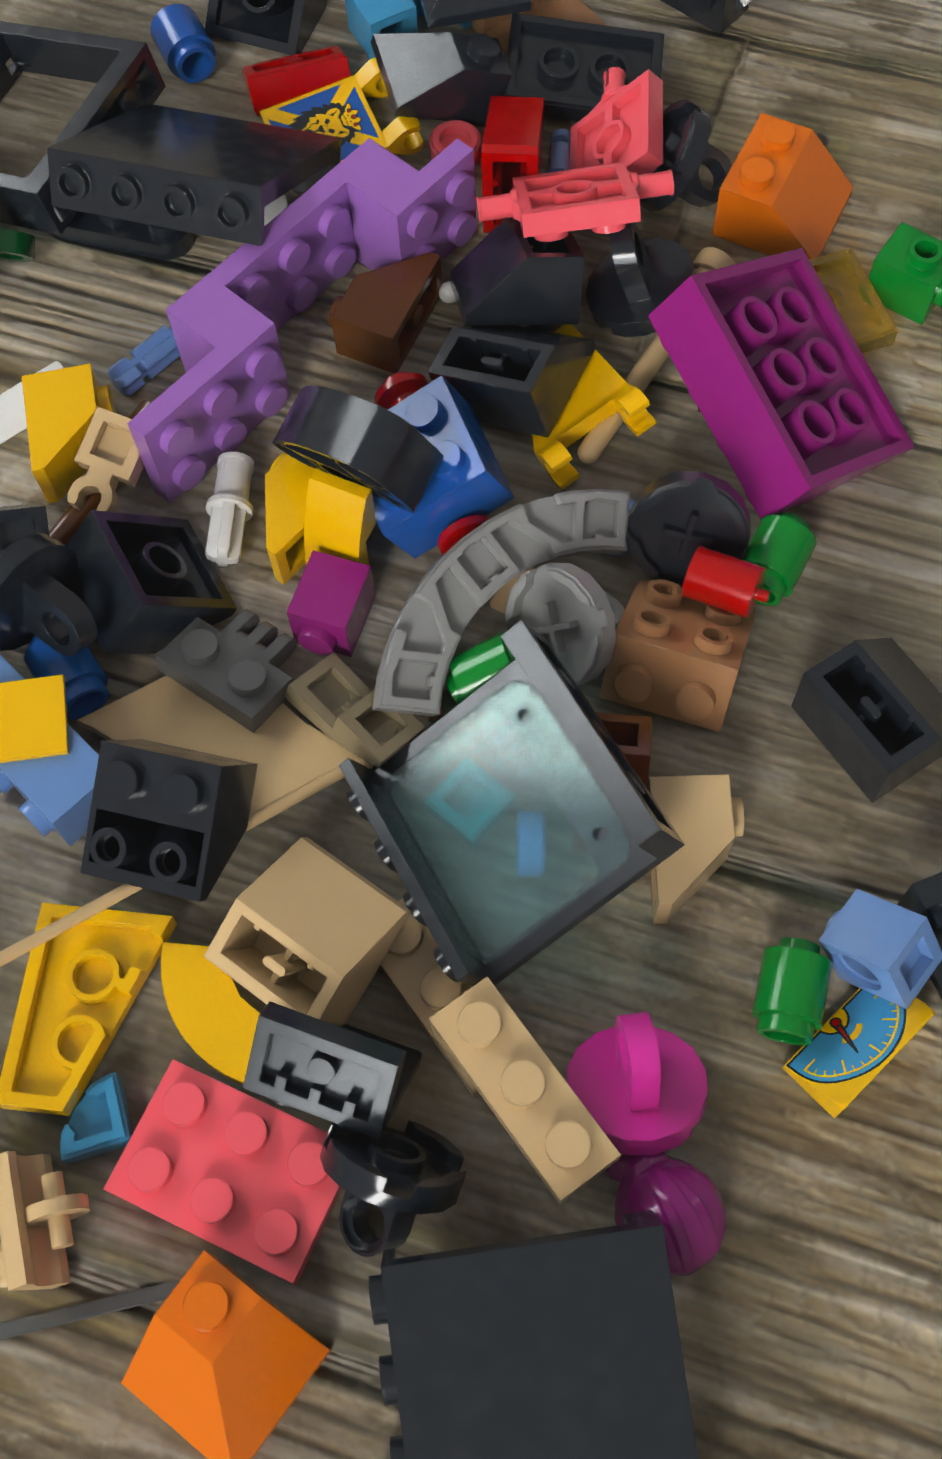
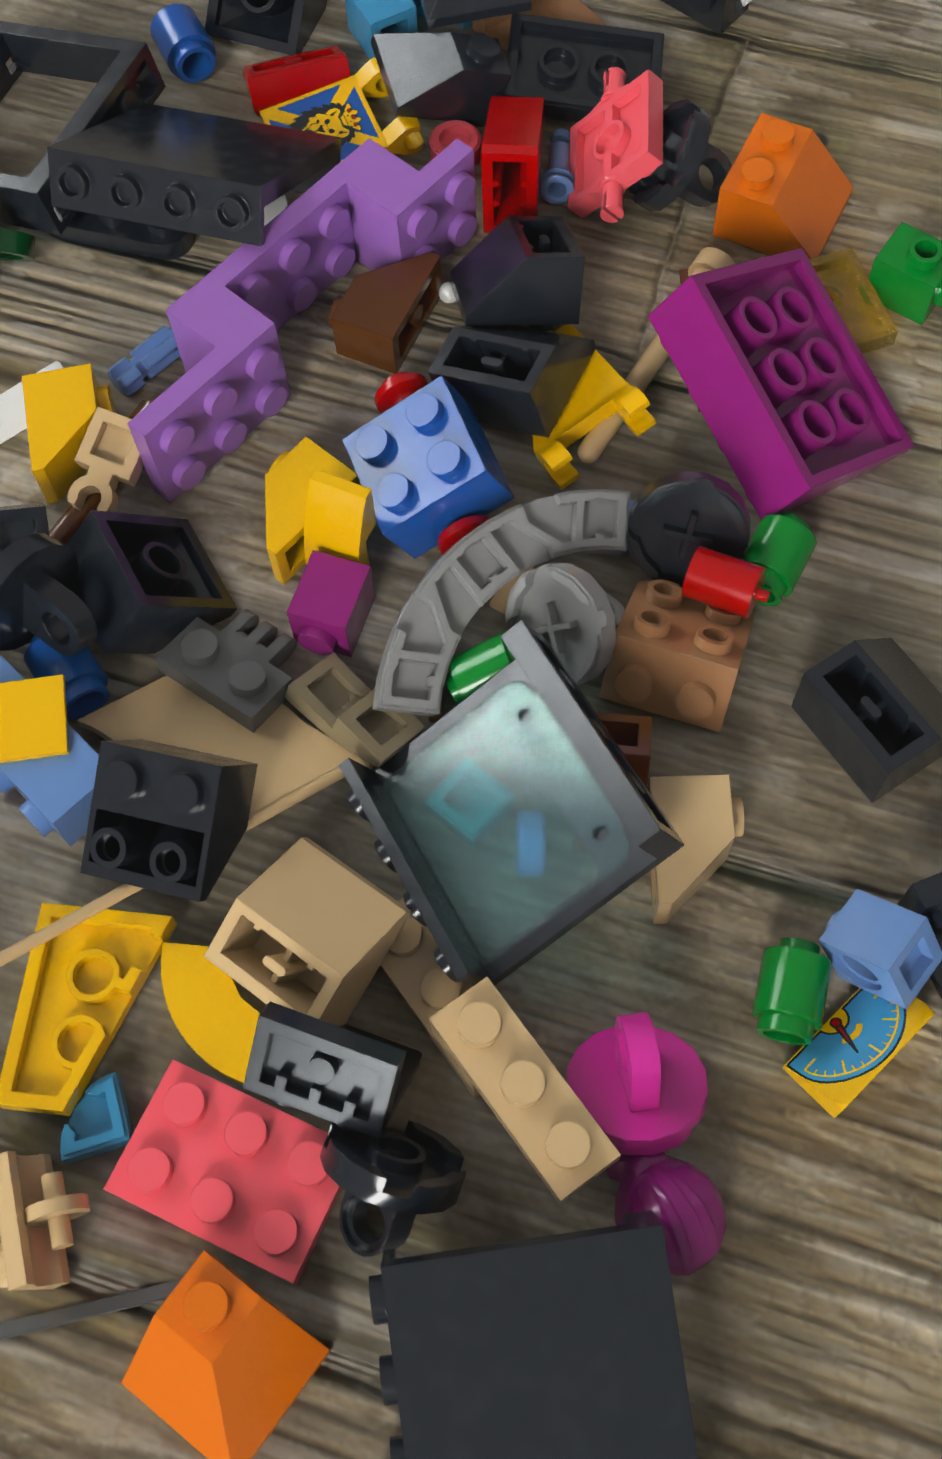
(229, 508): white axle -> none
(359, 444): black beam -> none
(576, 199): coral plate -> none
(635, 281): black tile -> none

